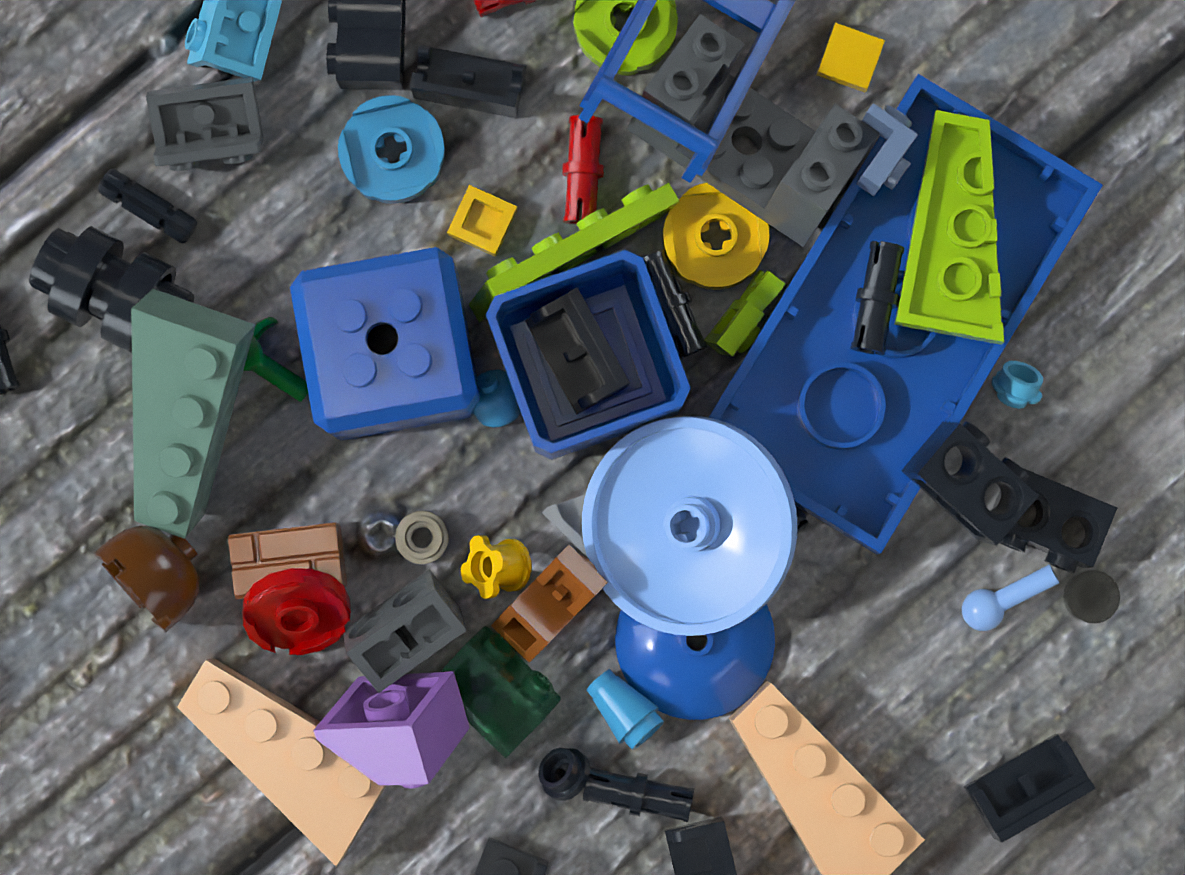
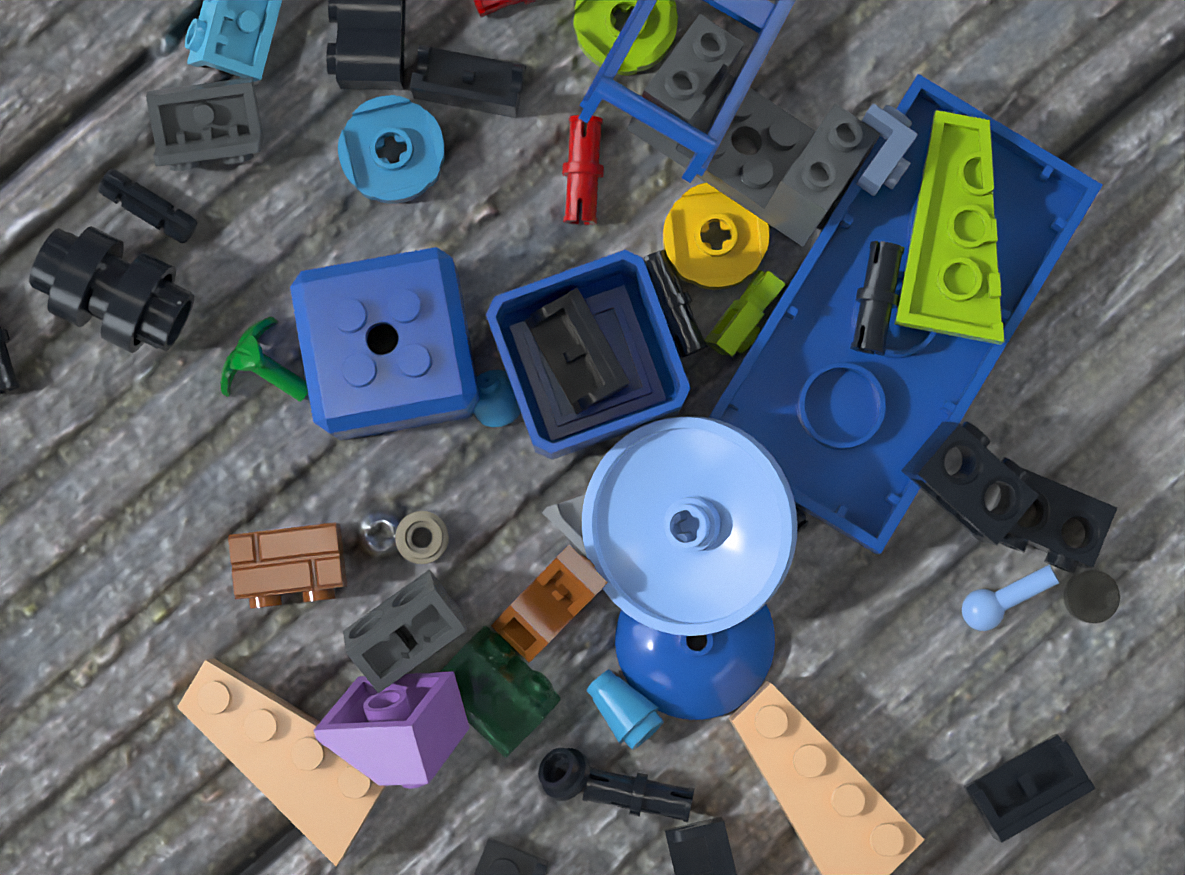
(153, 571): reddish brown cylinder -> none
(183, 399): sand green wedge -> none
(296, 611): red tile -> none
(482, 220): yellow tile -> none
(496, 566): yellow brick -> none
(552, 253): lime wing -> none
(850, 57): yellow tile -> none
(1018, 384): medium azure plate -> none

